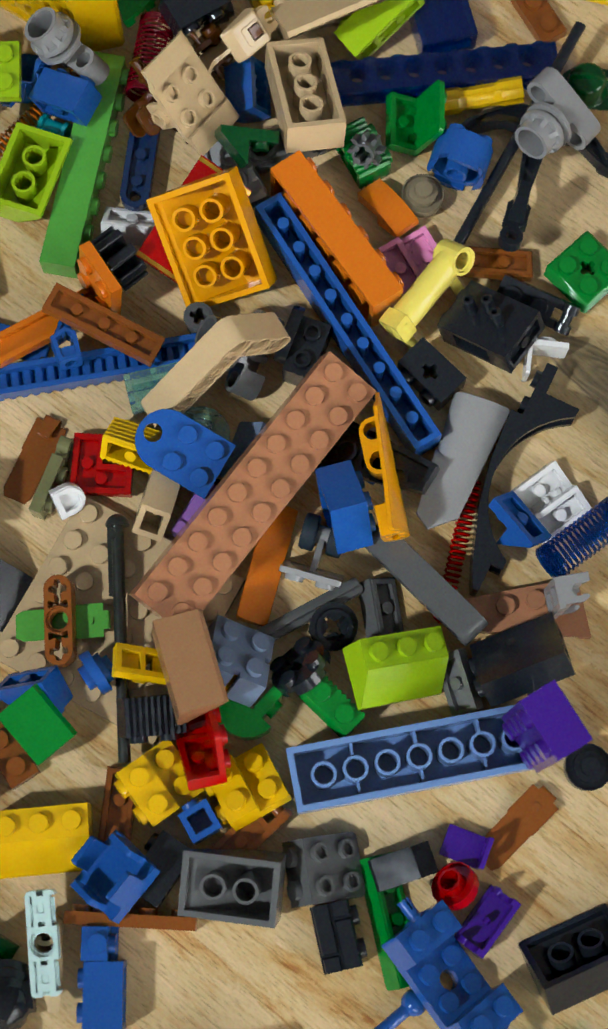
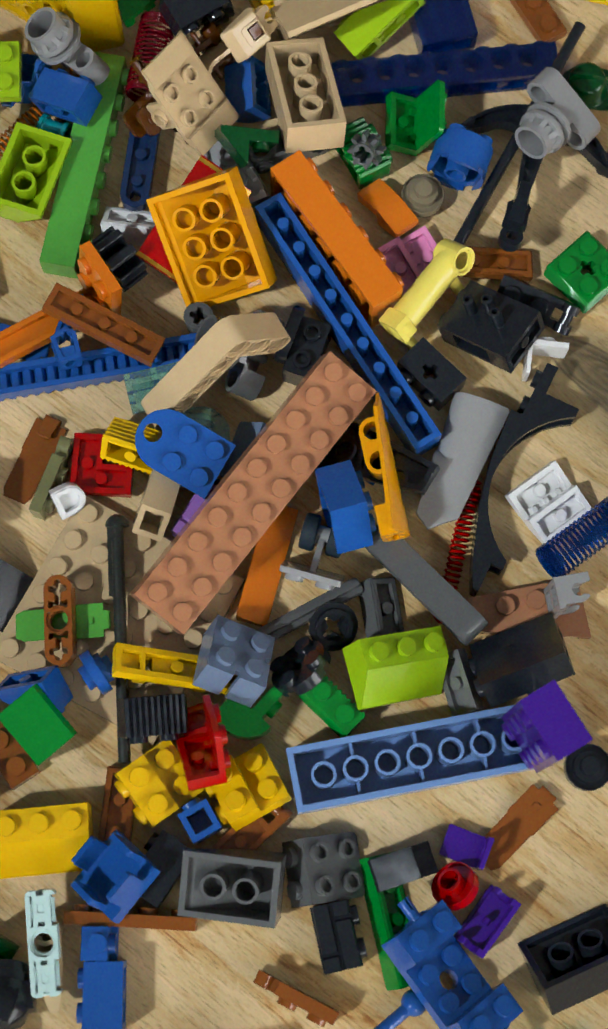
(189, 664): medium nougat slope -> none
(291, 998): none -> dark orange plate
(502, 93): yellow axle -> none
(521, 523): blue slope -> none

